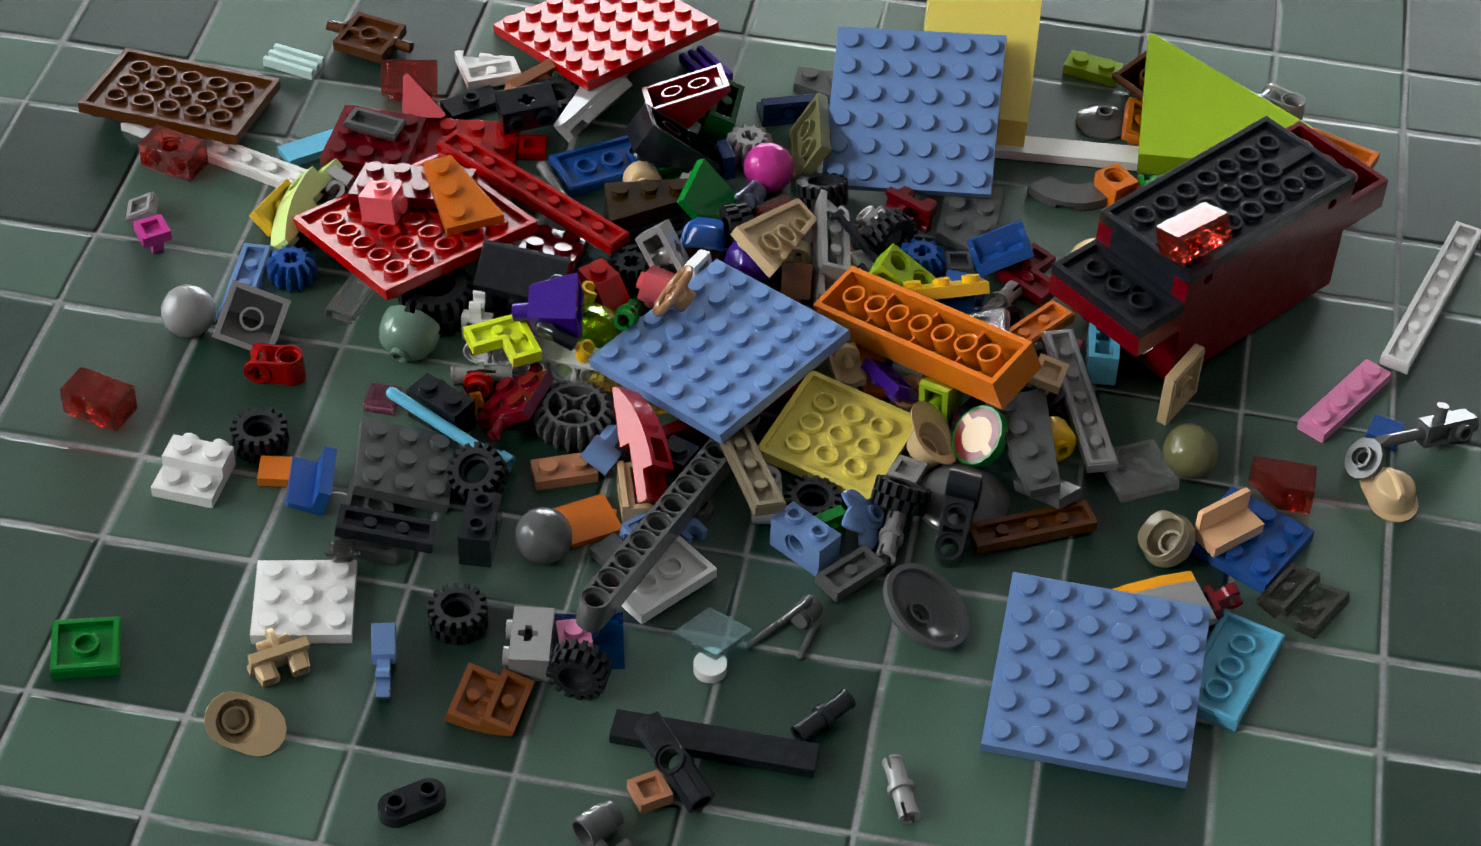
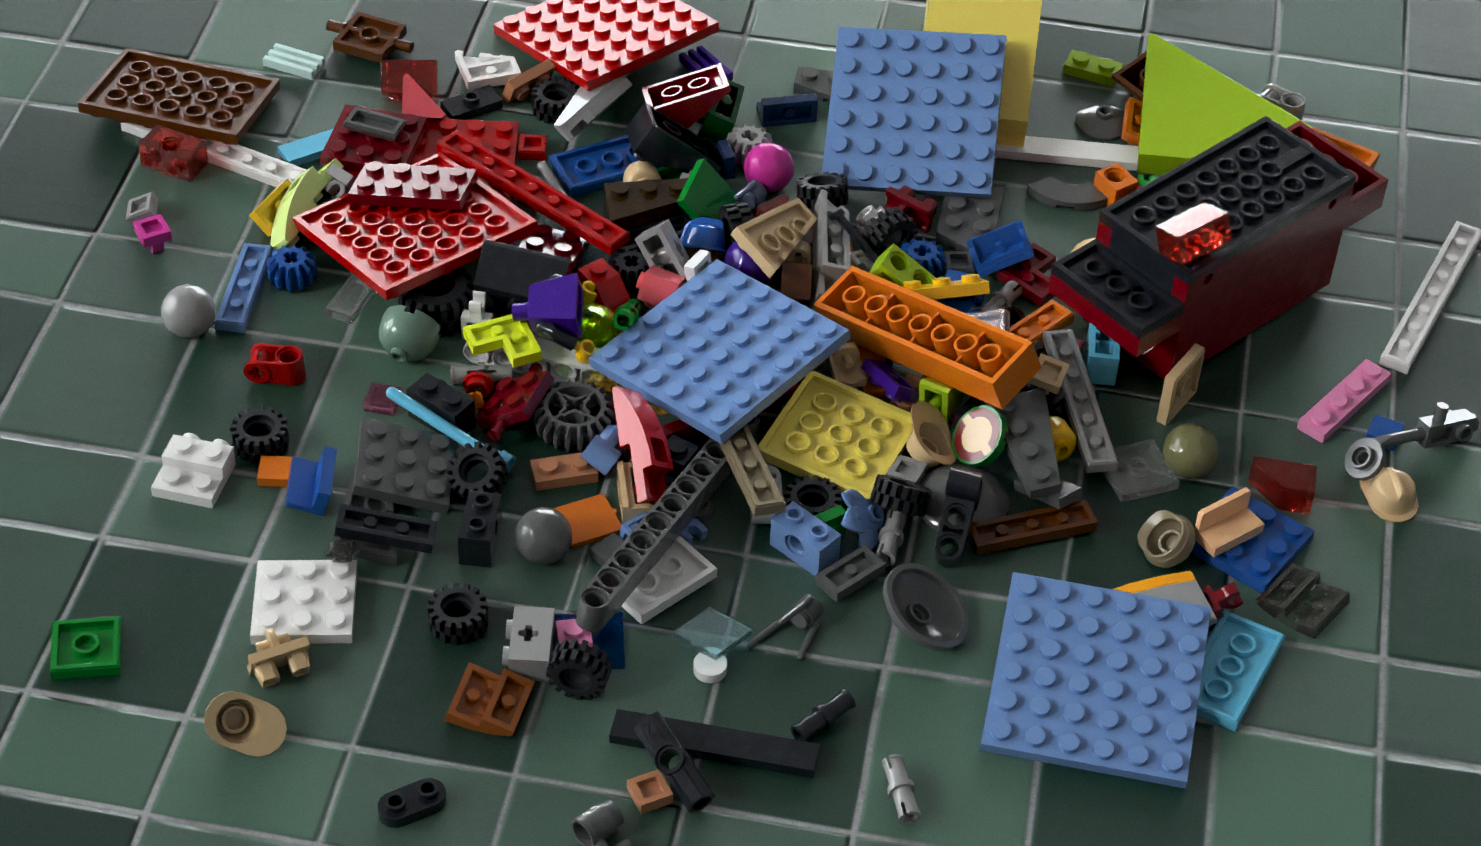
(98, 398): clear red brick -> none
(250, 316): light grey slope -> none
(382, 202): coral brick -> none
(383, 655): medium blue piece -> none
(458, 197): orange wing -> none
(526, 107): black brick -> none
(676, 293): medium nougat piece -> none
(810, 138): olive plate -> none

